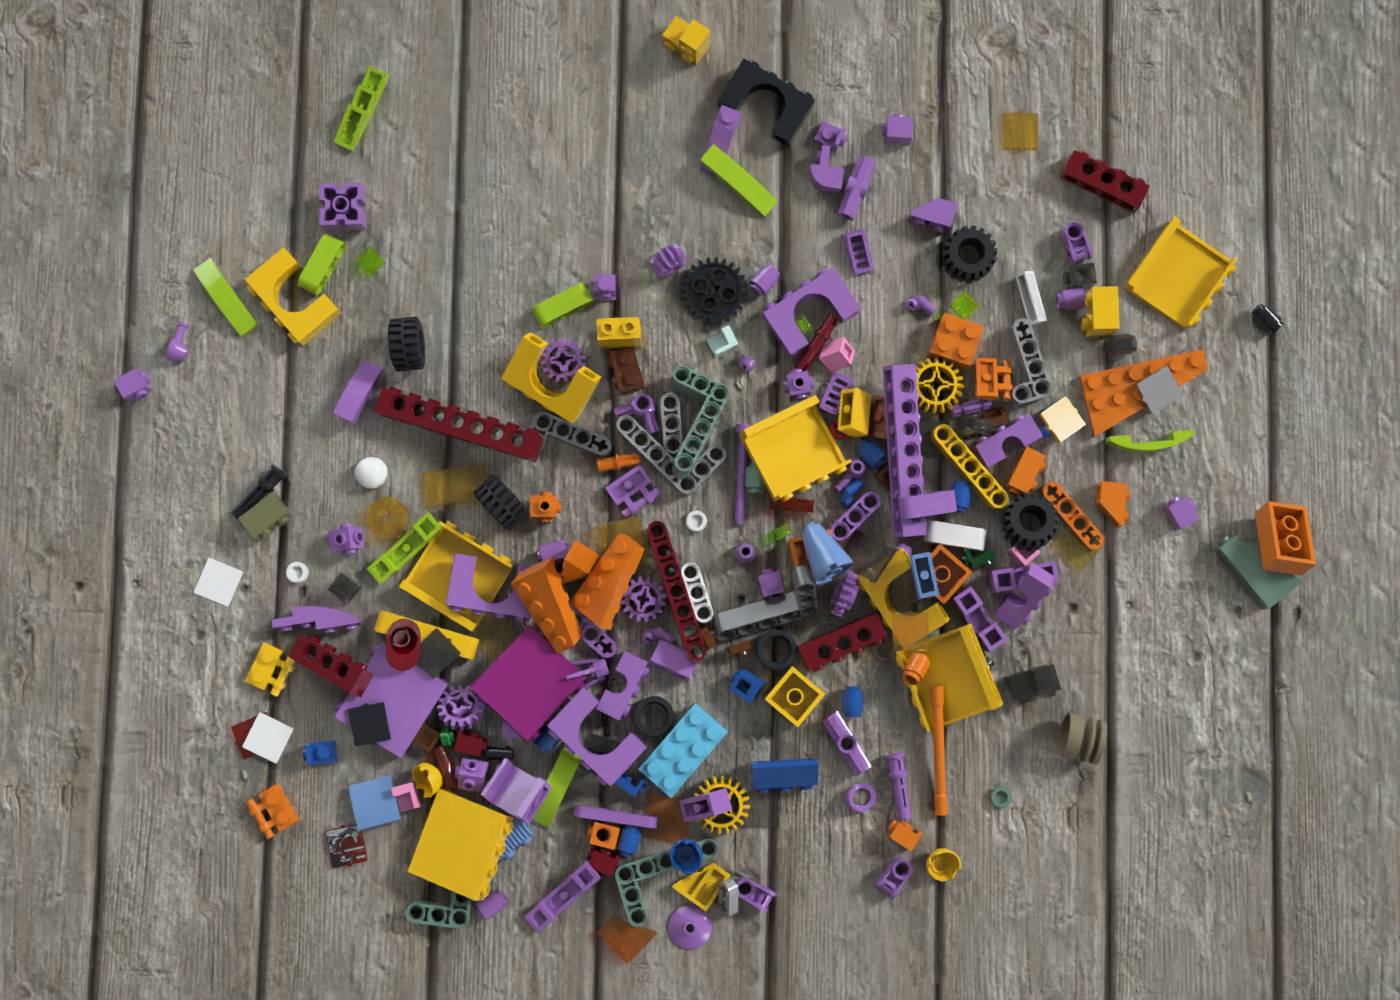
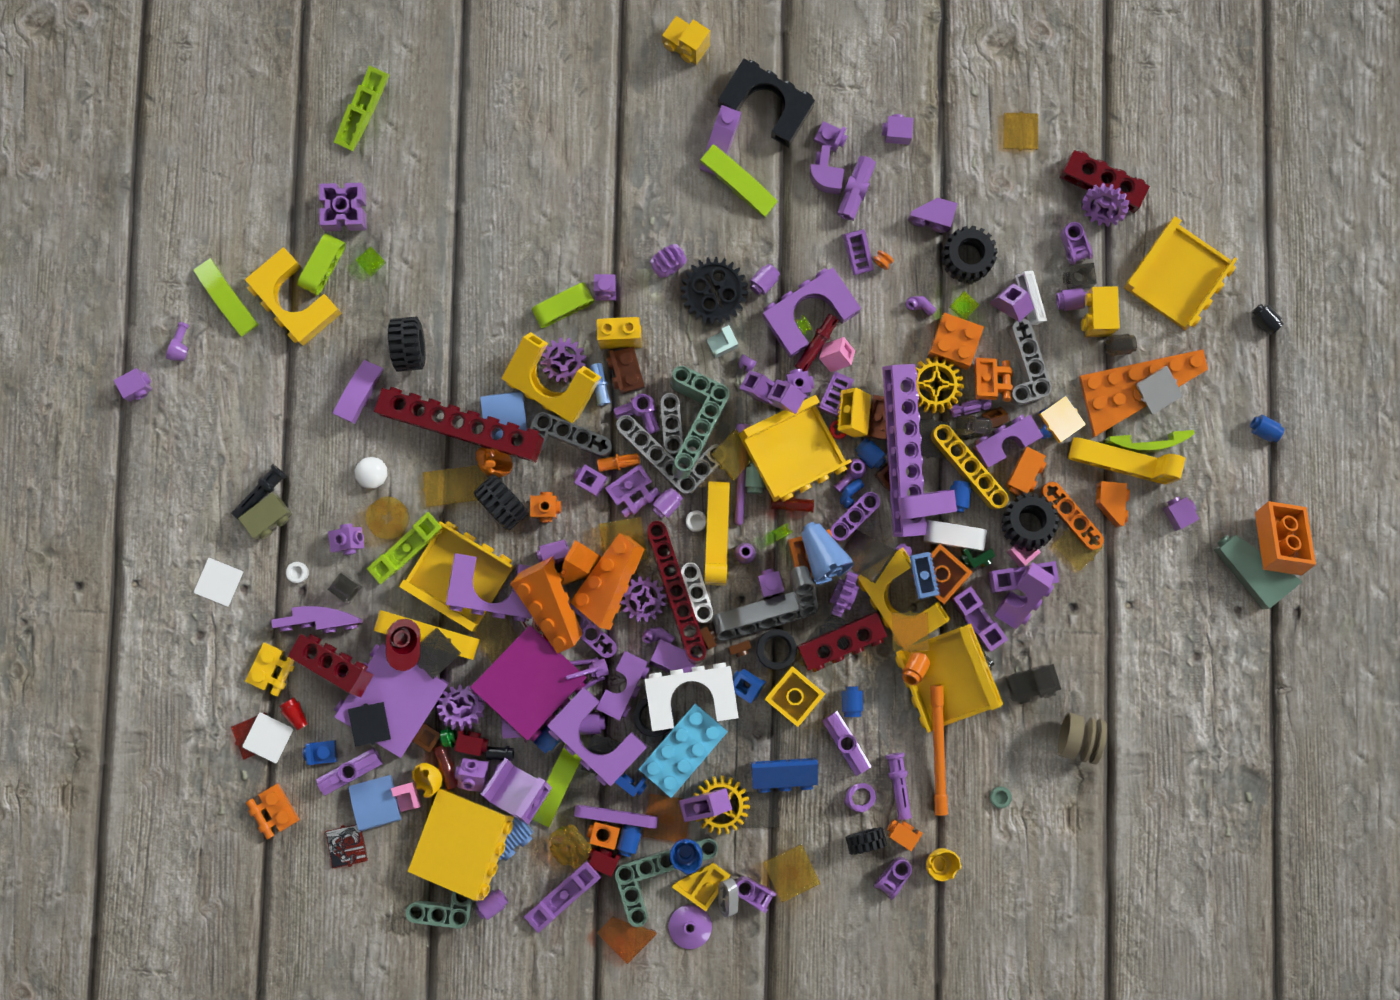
(293, 713): none -> red cone
(337, 778): none -> medium lavender piece
(493, 462): none -> orange hair
(506, 408): none -> medium blue slope
(579, 846): none -> clear yellow plate
(592, 724): none -> medium lavender brick
(598, 483): none -> medium lavender brick
(601, 389): none -> light blue axle
(660, 690): none -> white arch
(667, 503): none -> medium lavender brick
(717, 533): none -> yellow beam
(732, 455): none -> clear yellow piece
(777, 394): none -> medium lavender arch
(791, 873): none -> clear yellow plate
(866, 841): none -> black tyre
(883, 260): none -> orange bush
(1013, 302): none -> medium lavender slope
(1105, 204): none -> medium lavender gear
(1159, 470): none -> yellow beam
(1266, 428): none -> blue brick

